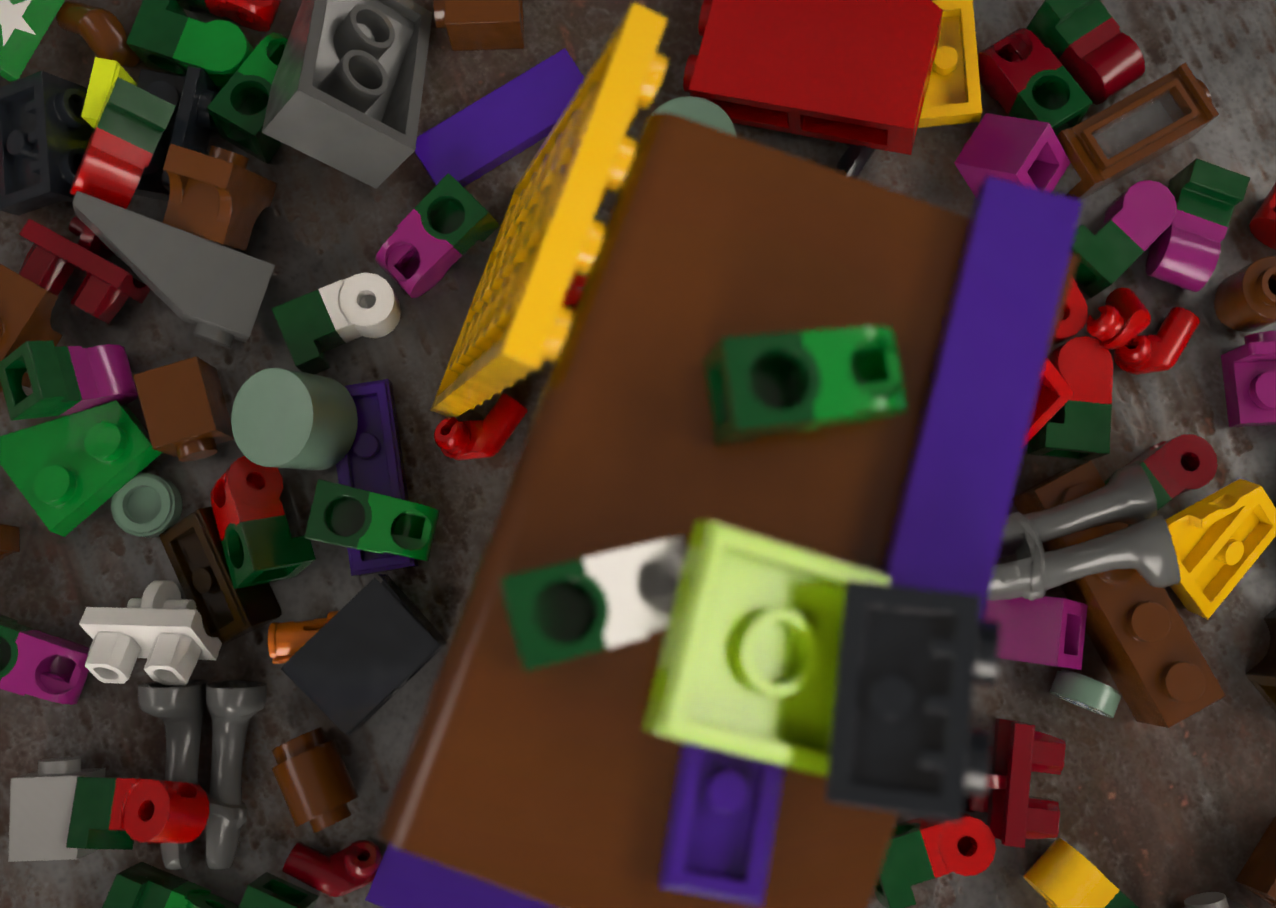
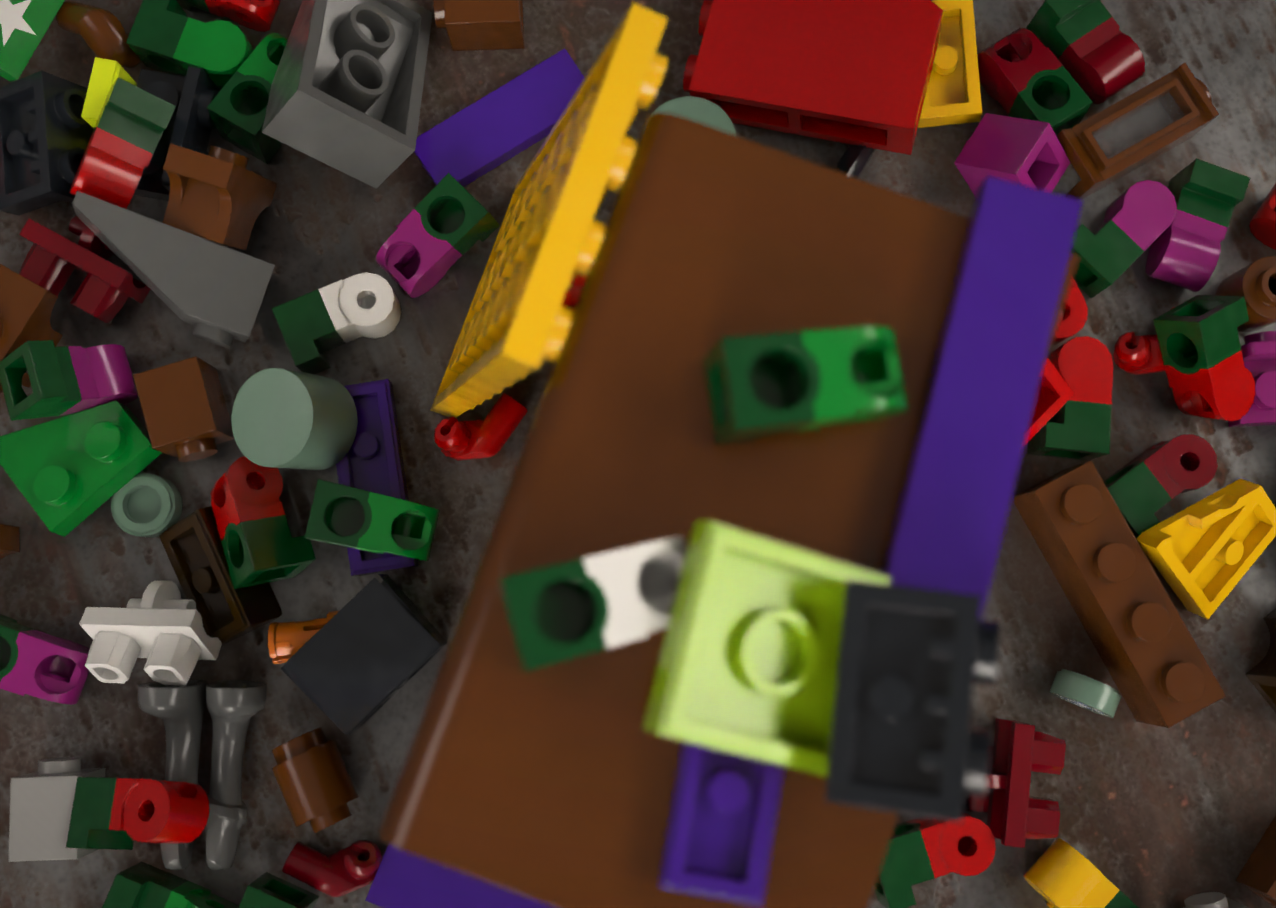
(1040, 630): magenta brick -> none
(1120, 319): red arm -> none
(1141, 546): dark grey piece -> none
(1206, 357): none -> leg

